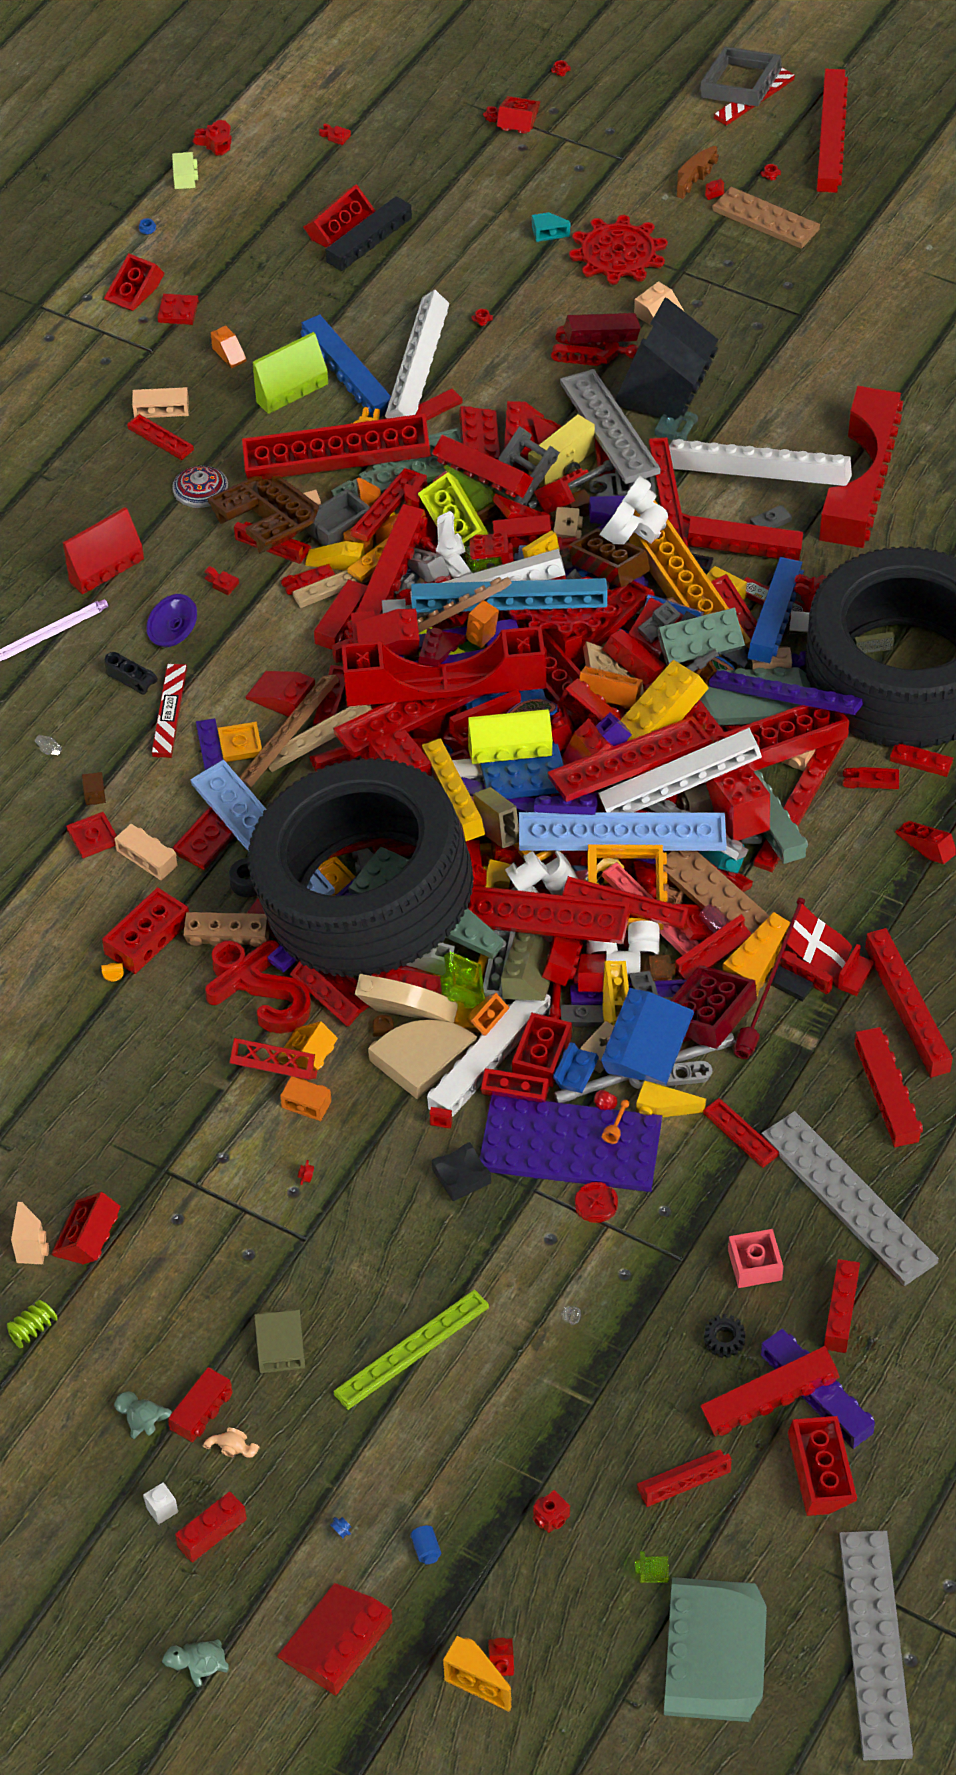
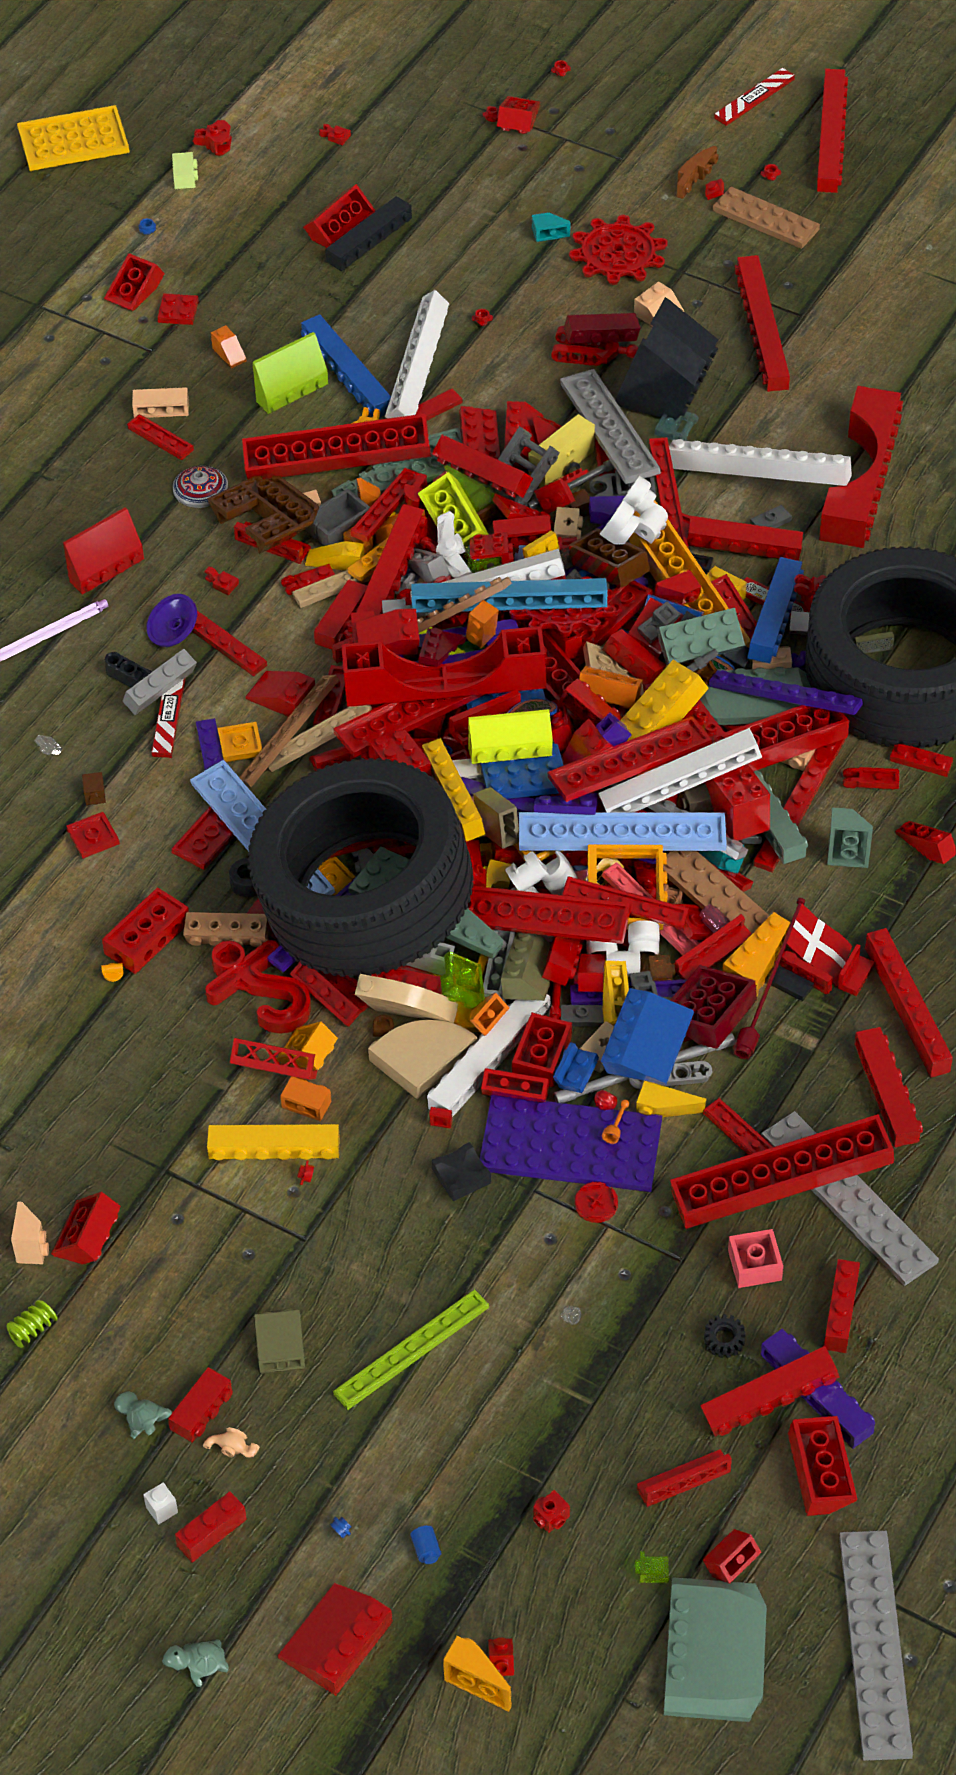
(73, 137): none -> yellow plate
(146, 851): light nougat brick -> none
(159, 682): none -> light grey brick
(228, 645): none -> red plate
(273, 1141): none -> yellow brick
(679, 588): none -> red slope
(731, 1556): none -> red brick
(762, 323): none -> red brick
(768, 62): dark grey window -> none
(782, 1171): none -> red brick
(849, 839): none -> sand green slope

